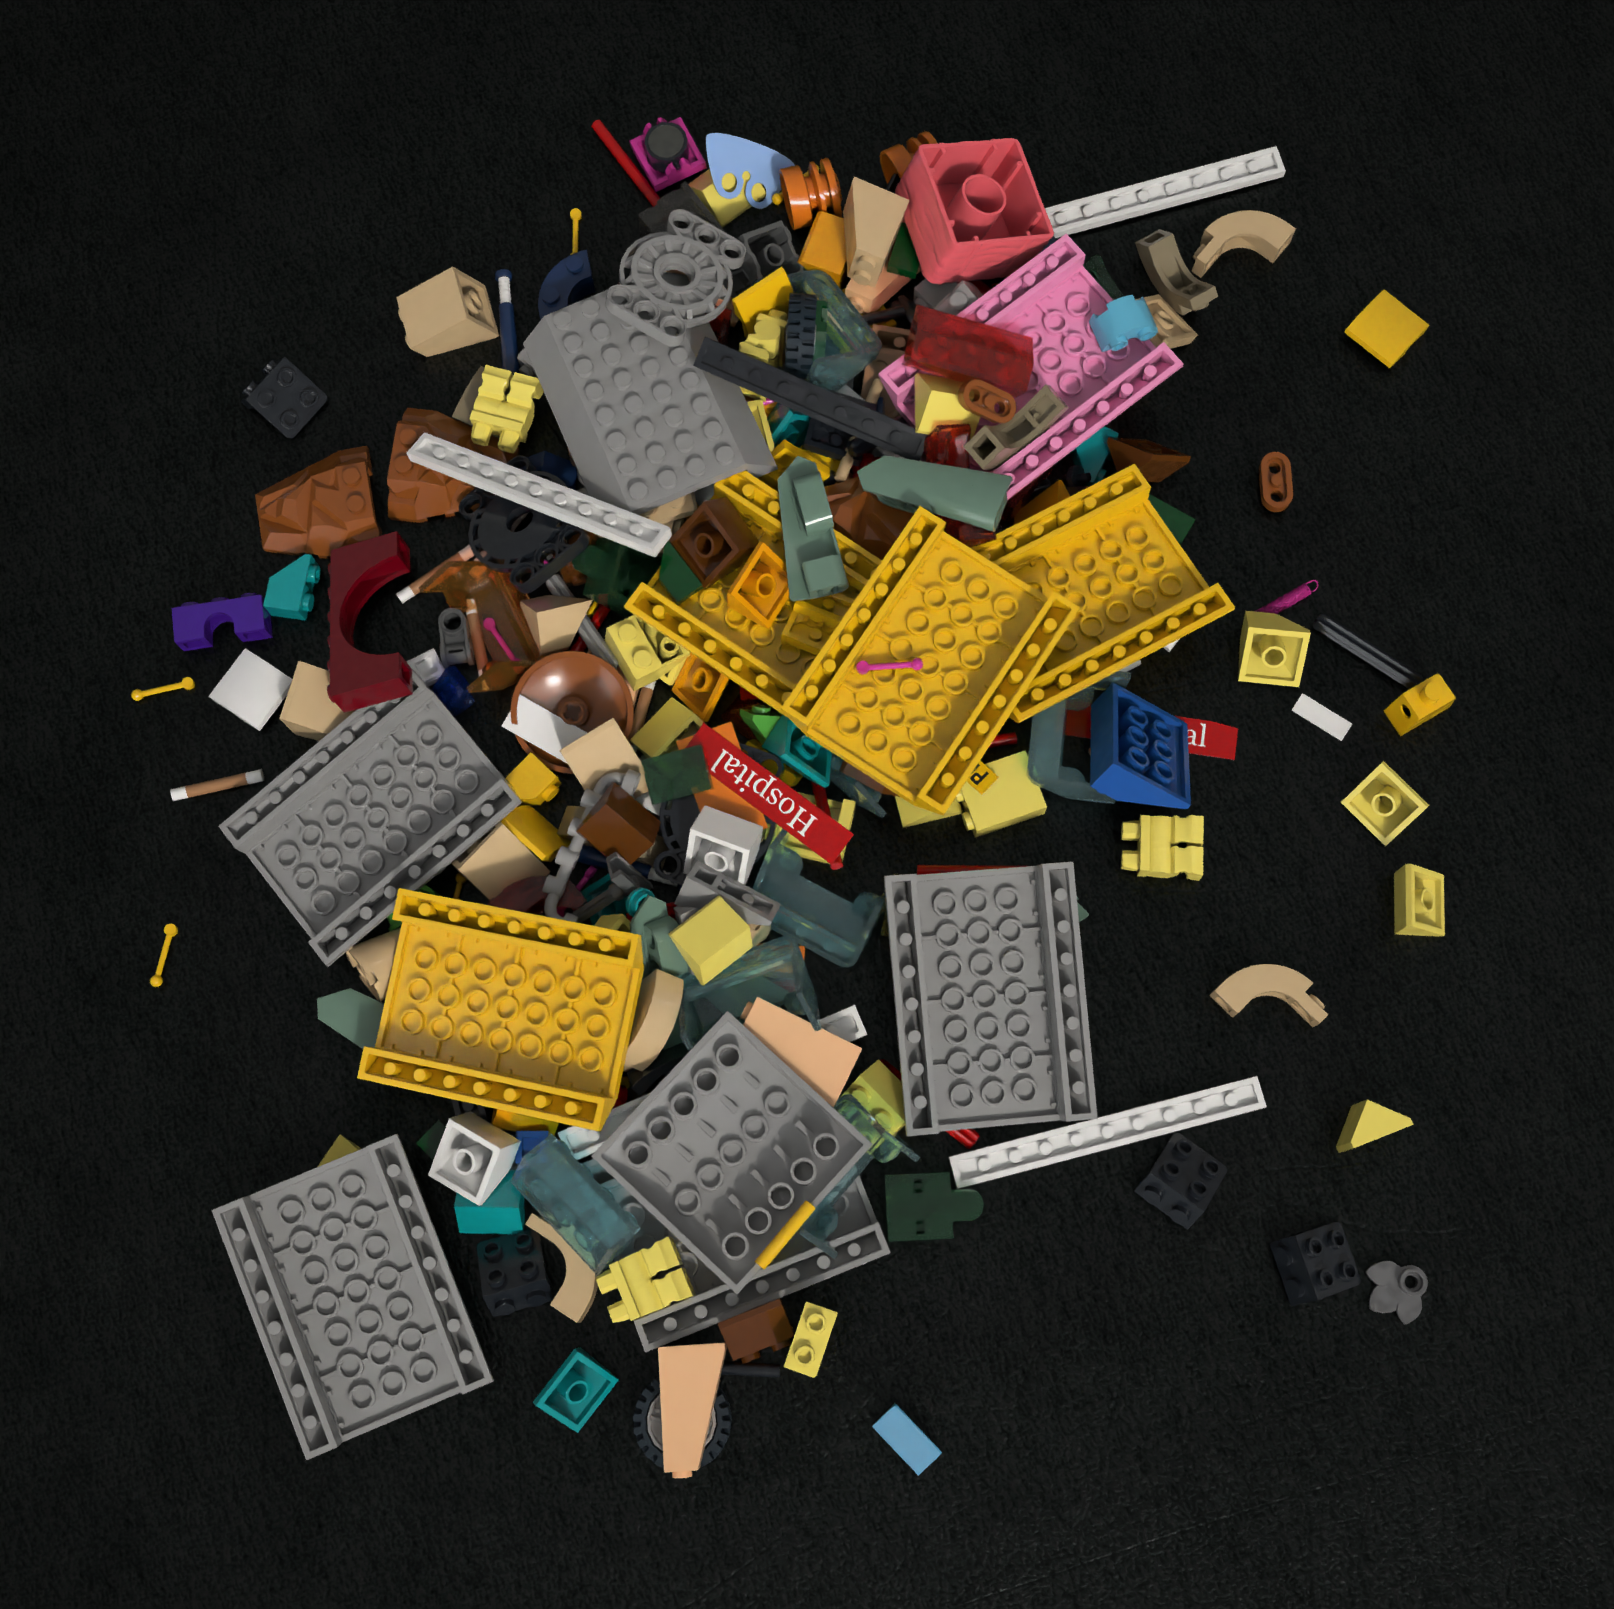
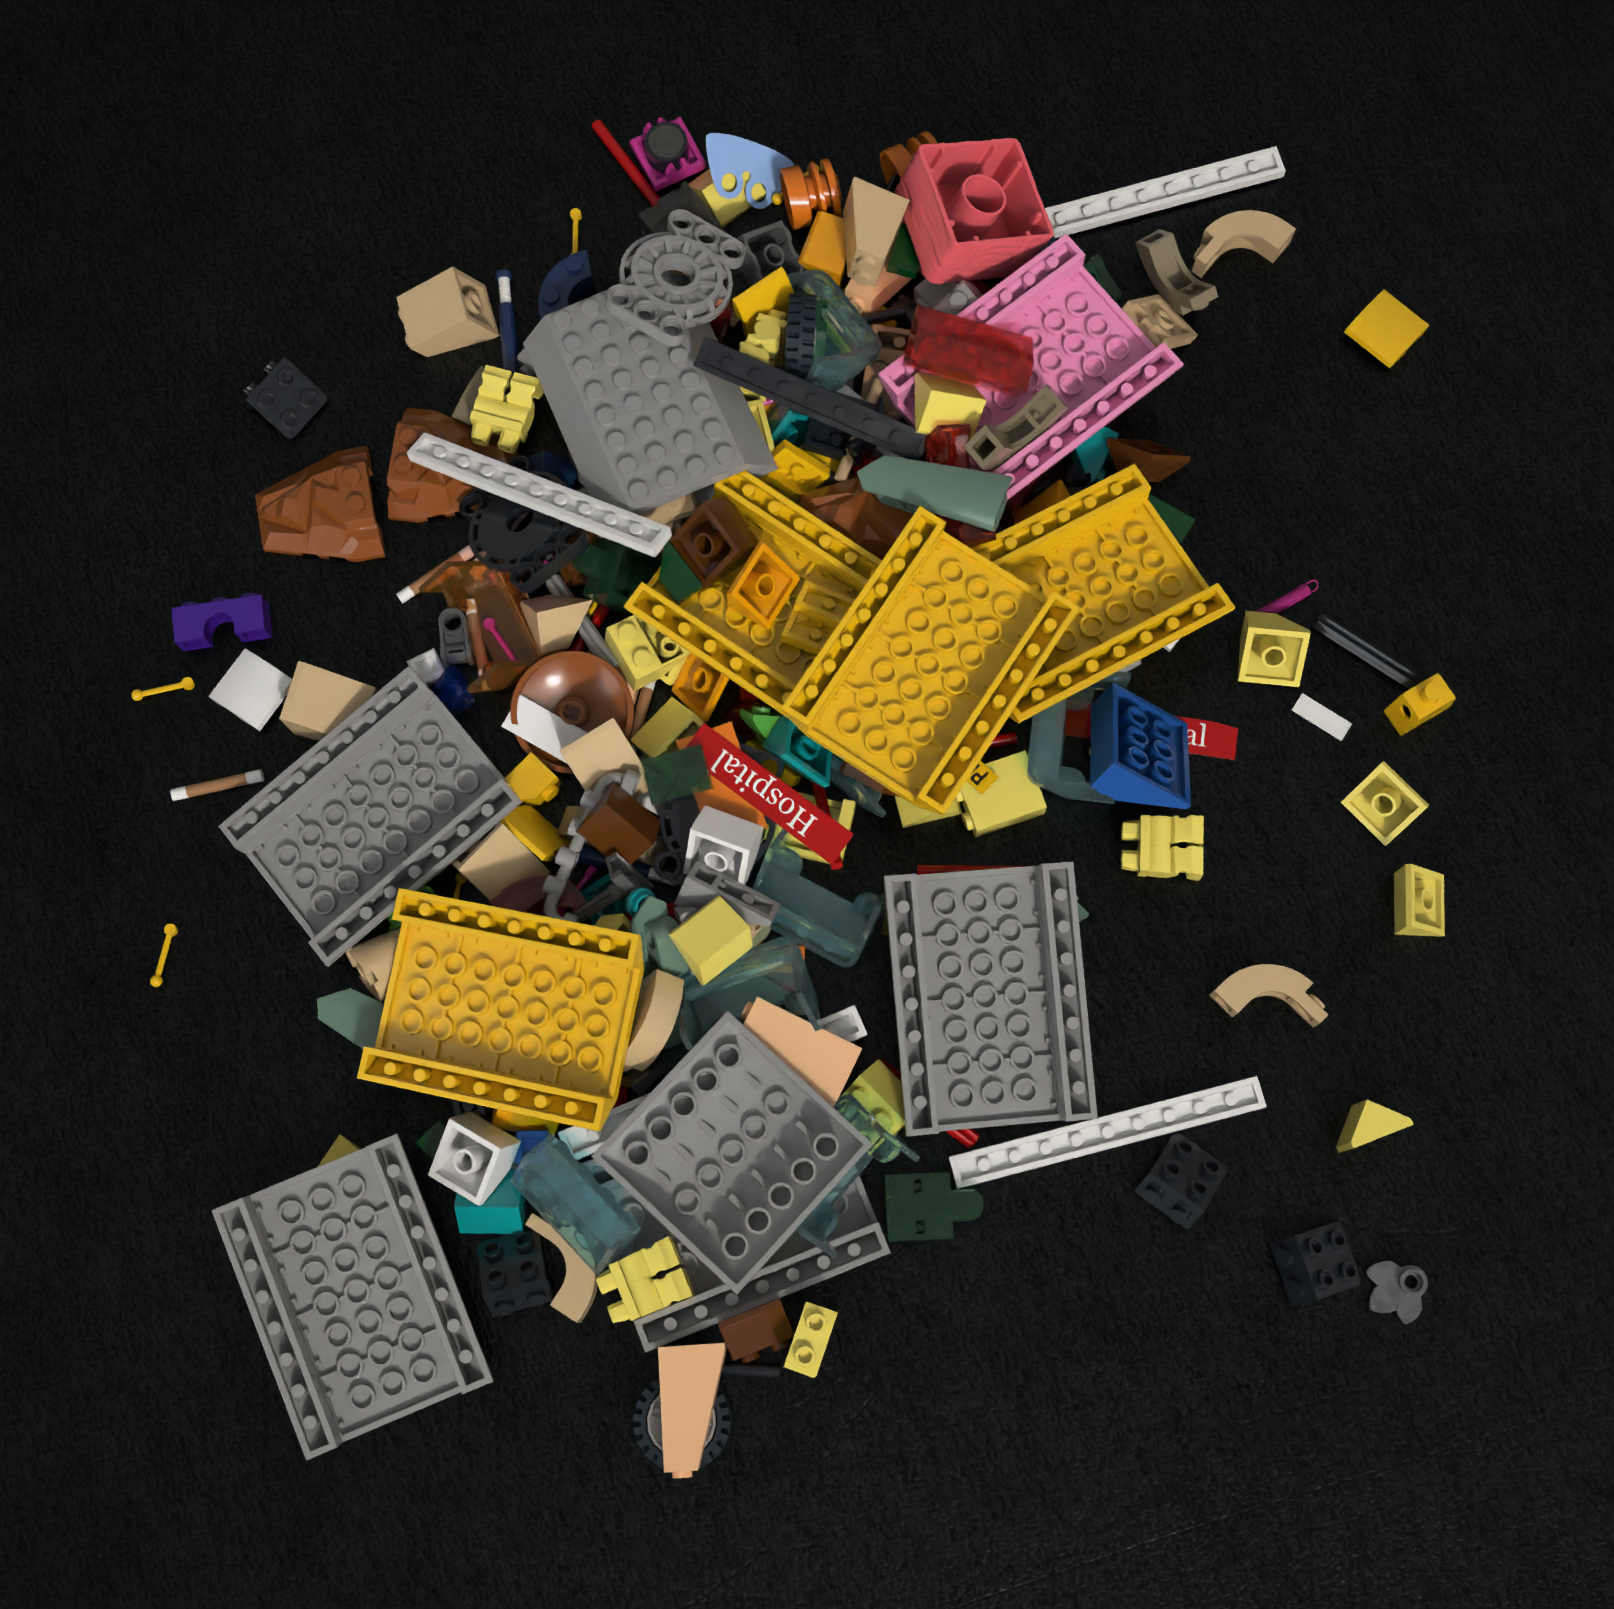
(291, 589): teal slope -> none
(355, 575): dark red arch -> none
(576, 1390): teal slope -> none
(785, 1234): yellow piece -> none
(808, 534): sand green panel -> none
(863, 667): dark pink hinge -> none
(907, 1439): dark azure slope -> none
(985, 399): dark orange plate -> none
(1122, 321): medium azure cylinder -> none
(1275, 484): dark orange plate -> none

